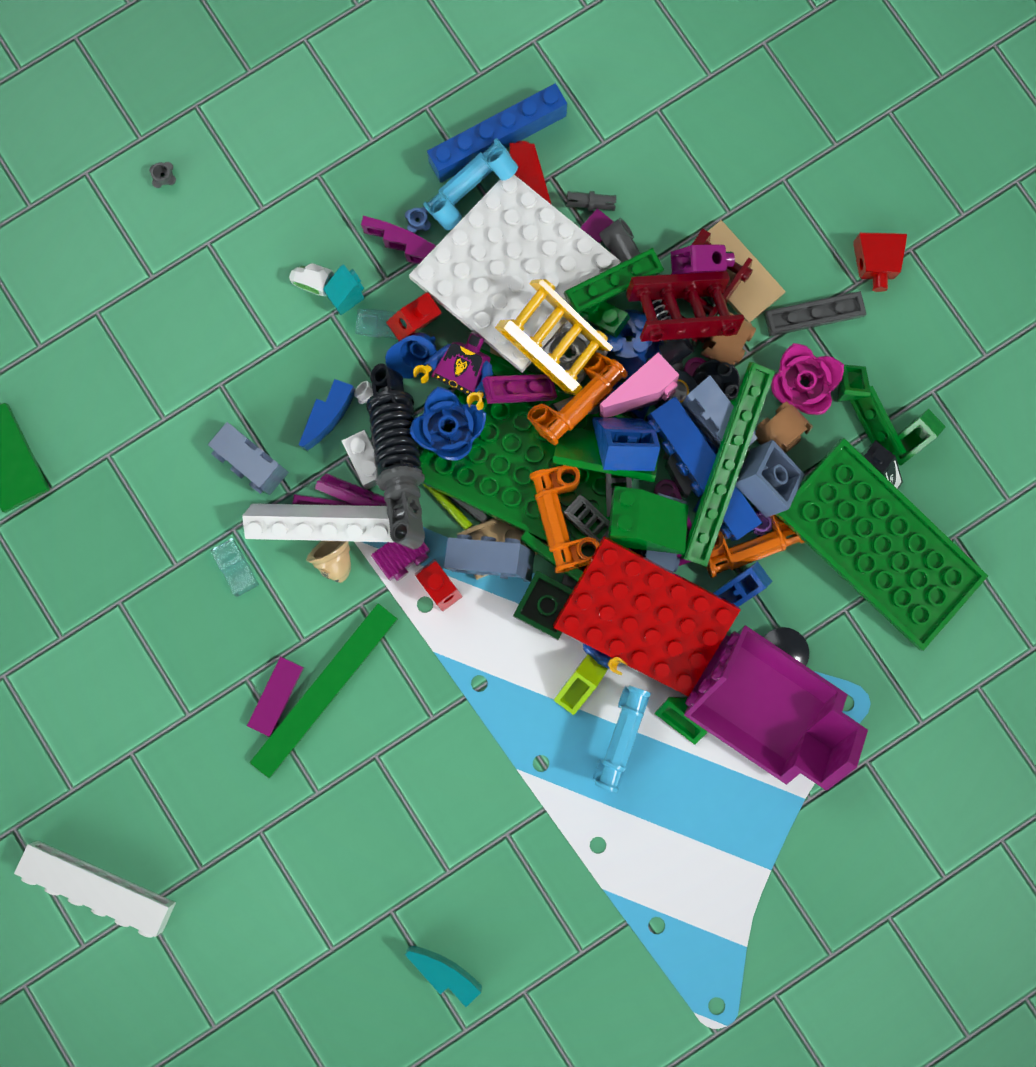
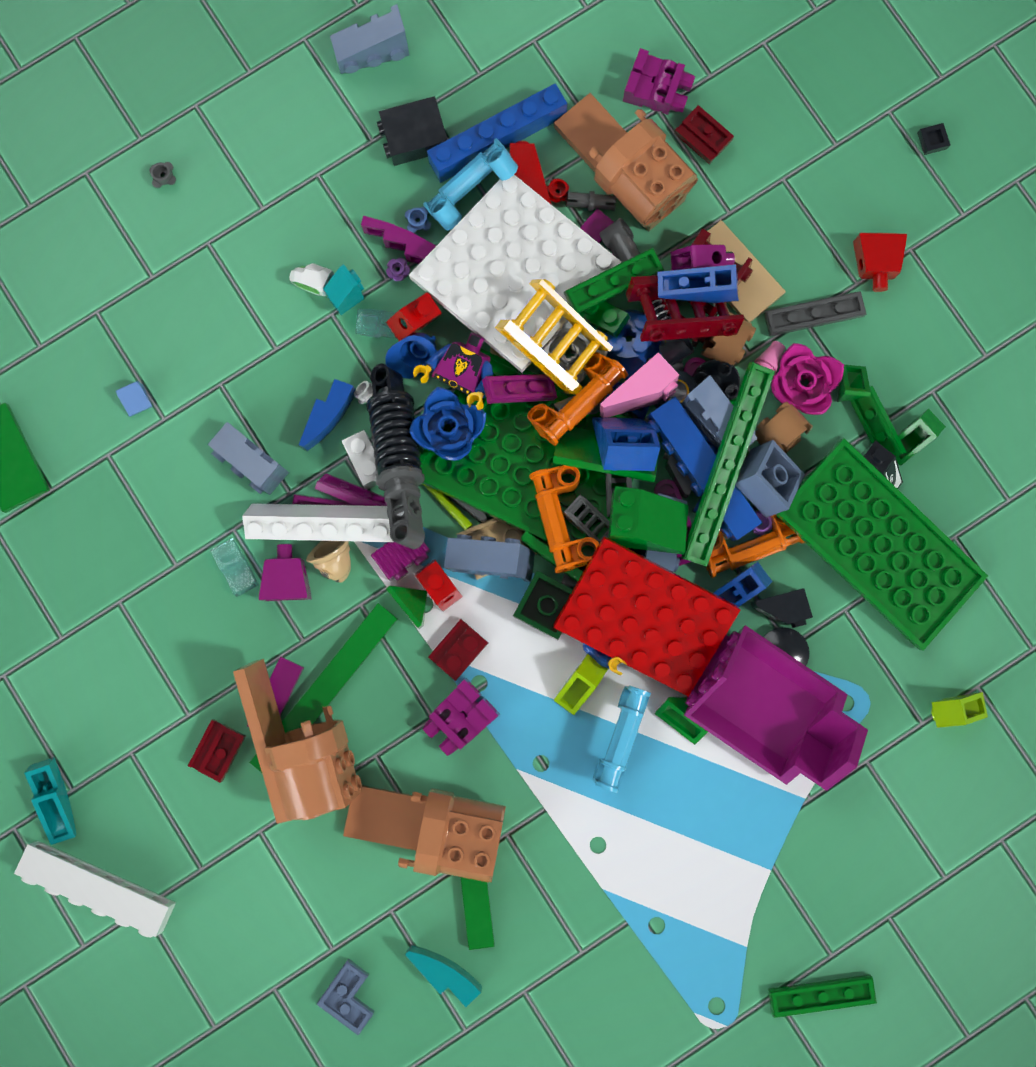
(51, 800): none -> teal slope
(134, 398): none -> medium blue slope
(216, 750): none -> dark red plate
(284, 577): none -> magenta torso
(305, 768): none -> nougat piece
(340, 998): none -> sand blue tile
(371, 43): none -> sand blue wedge
(397, 275): none -> medium lavender plate
(411, 130): none -> black brick
(412, 602): none -> green slope
(445, 830): none -> nougat piece
(458, 650): none -> dark red plate
(461, 699): none -> magenta hips
(477, 914): none -> green tile
(562, 186): none -> red plate
(631, 164): none -> nougat piece
(666, 79): none -> magenta hips
(700, 284): none -> blue slope
(703, 134): none -> dark red plate
(771, 356): none -> bright pink cone
(786, 608): none -> black slope
(822, 996): none -> green tile
(933, 139): none -> black plate
(959, 710): none -> lime slope

